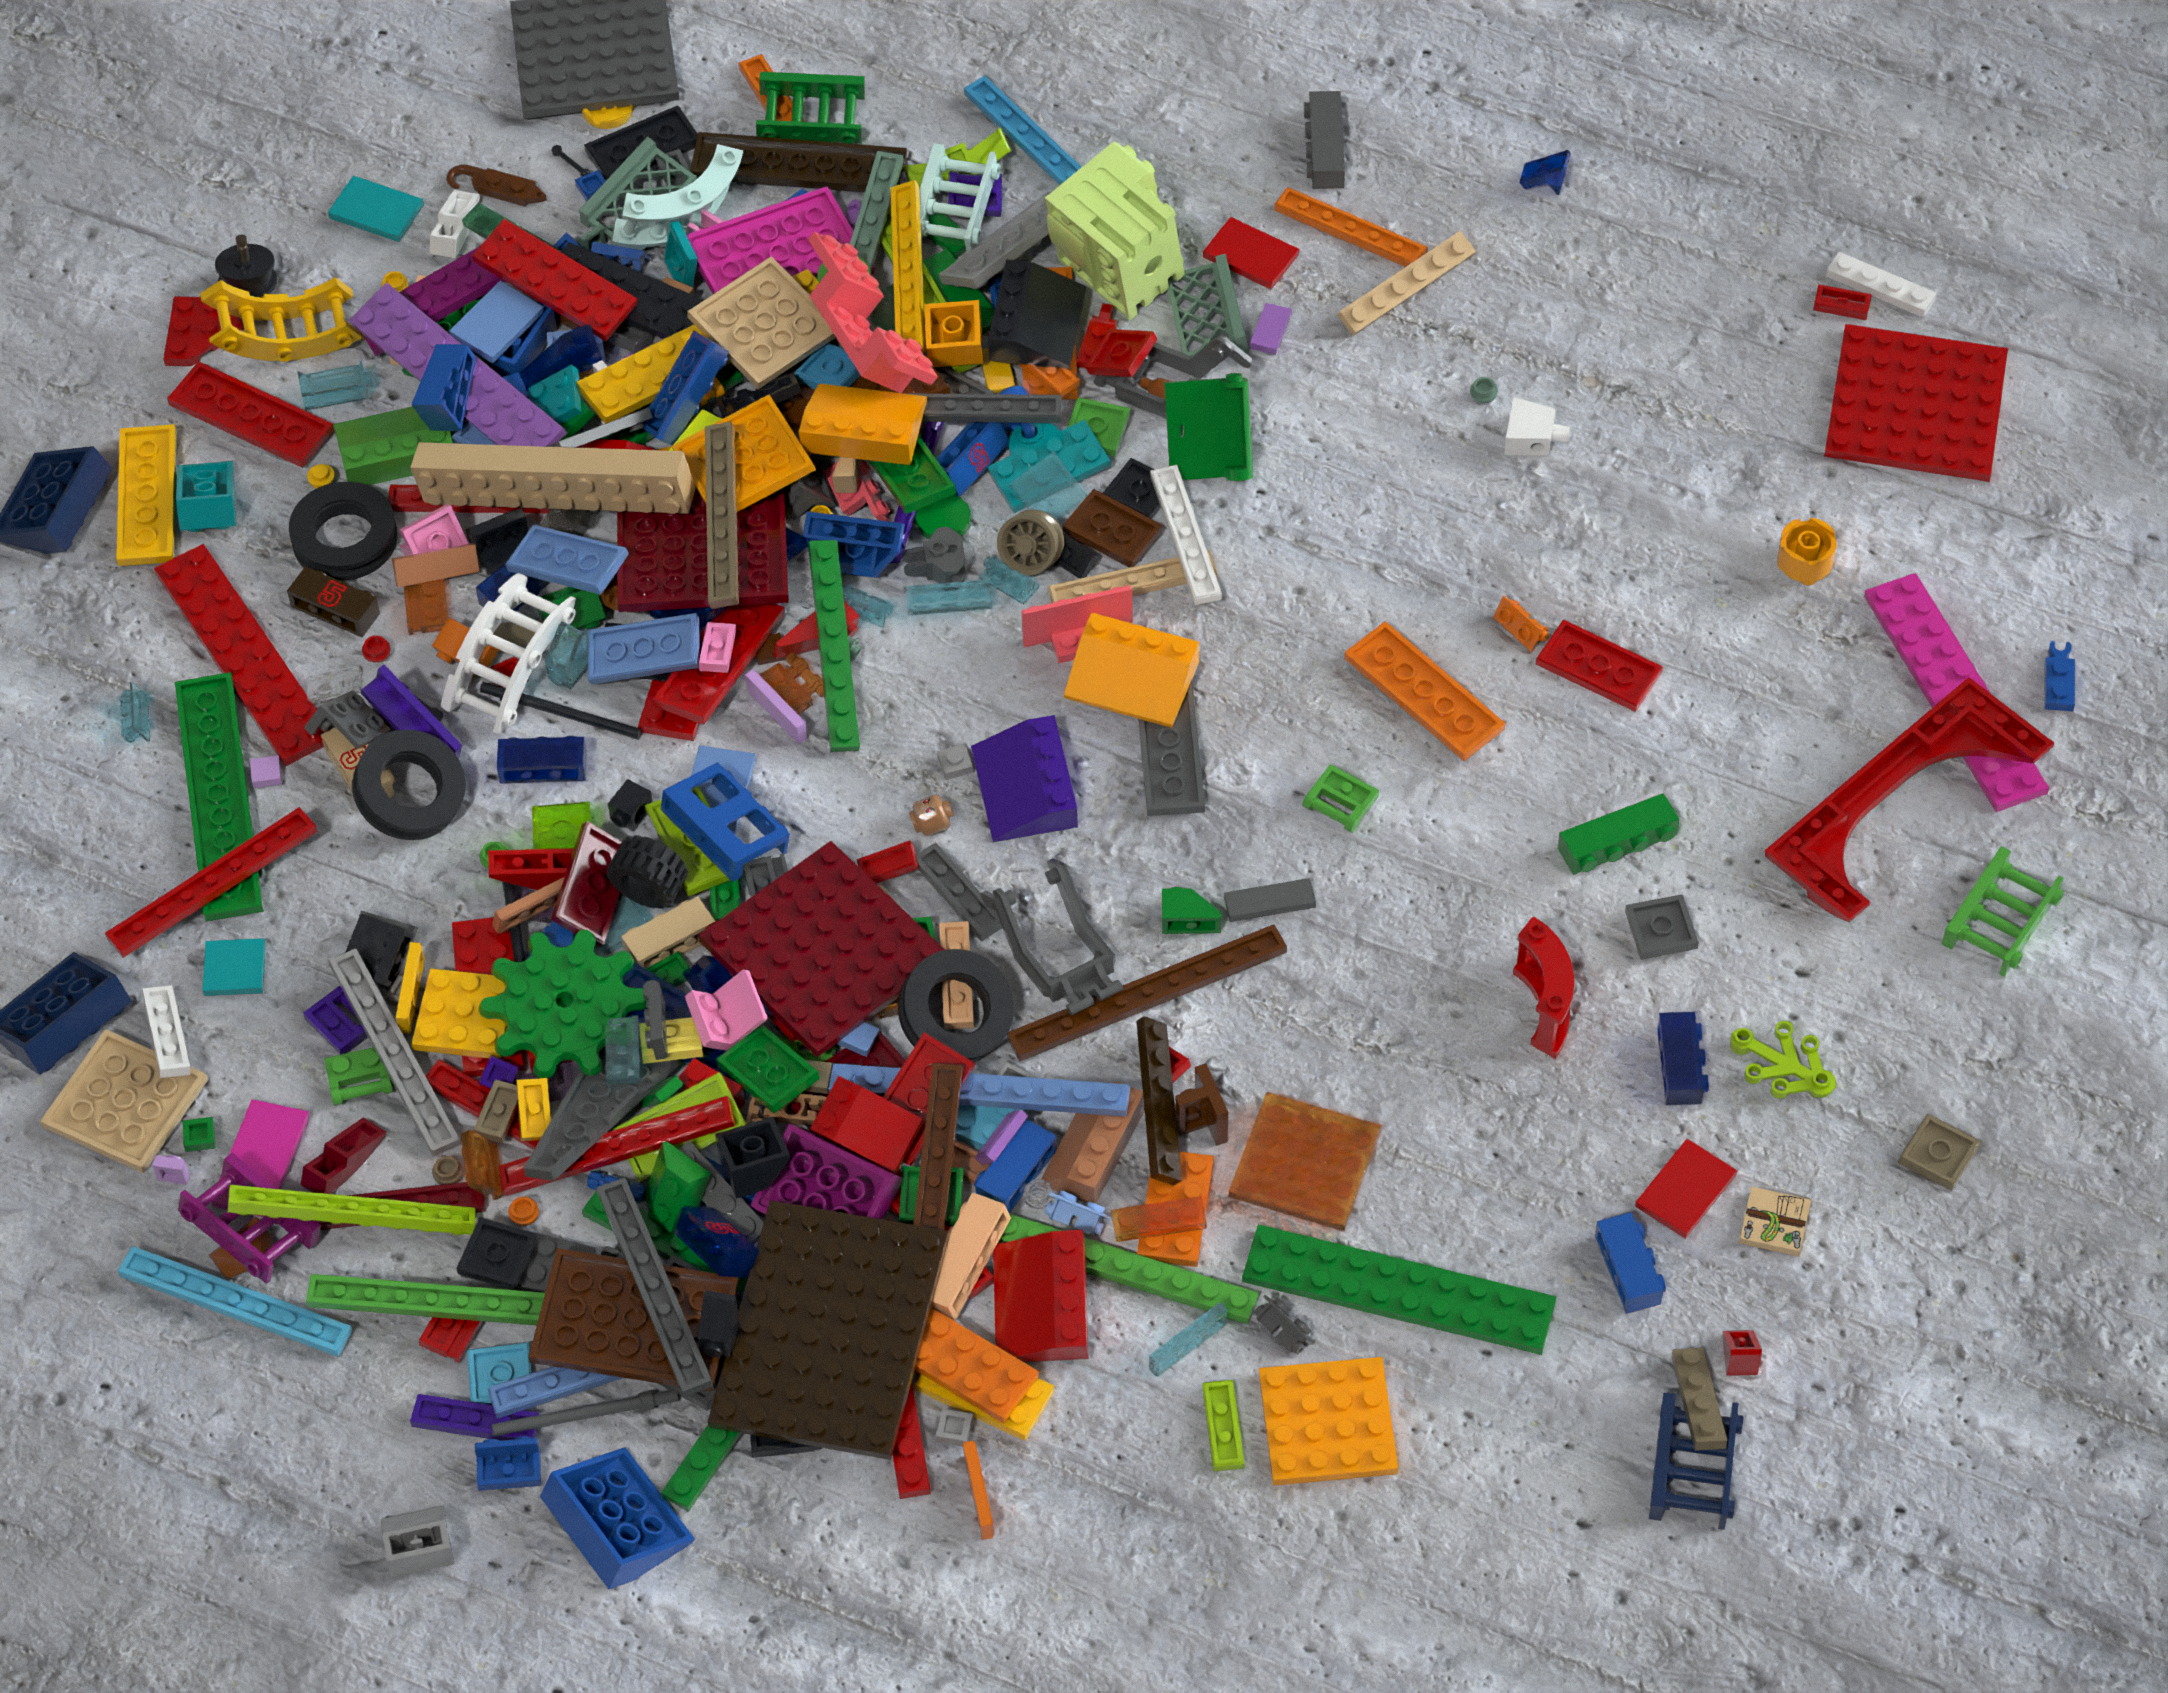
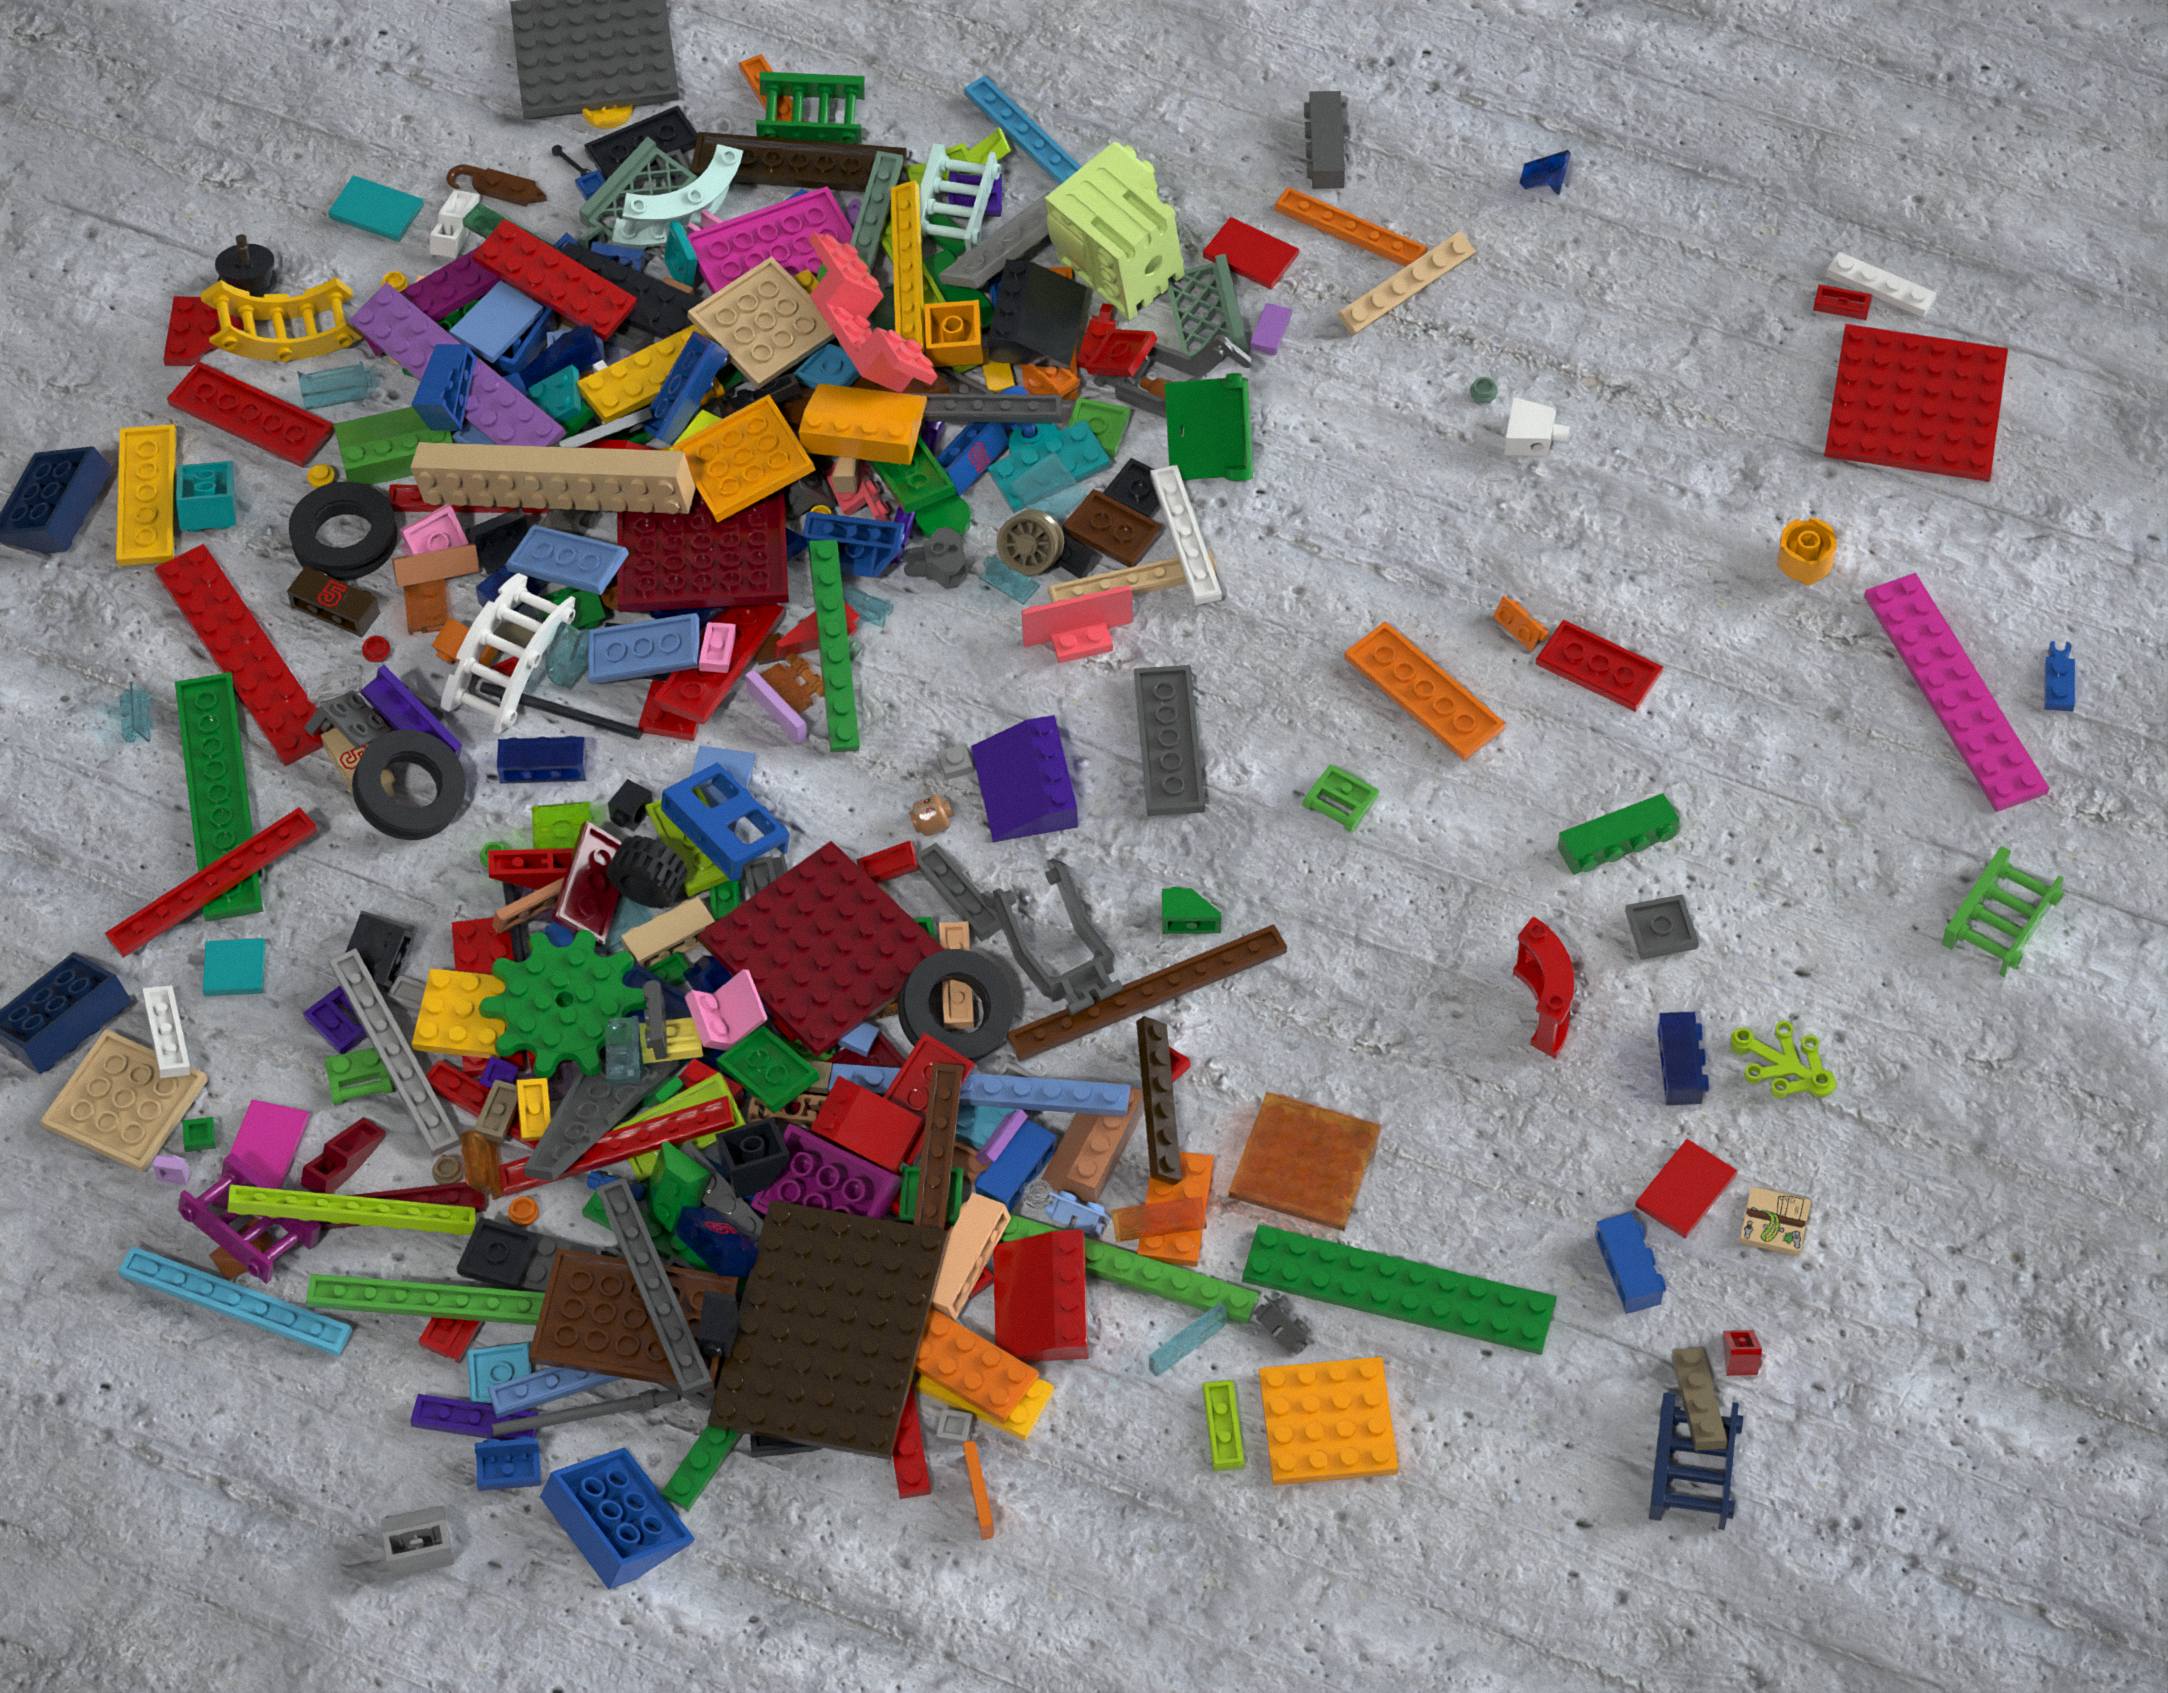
(265, 771): lavender tile -> none
(410, 987): yellow tile -> none
(721, 515): dark tan plate -> none
(948, 597): clear light blue plate -> none
(1132, 670): light orange slope -> none
(1202, 1107): reddish brown bracket -> none
(1269, 900): dark grey tile -> none
(1939, 1152): dark tan tile -> none
(1959, 725): red piece -> none

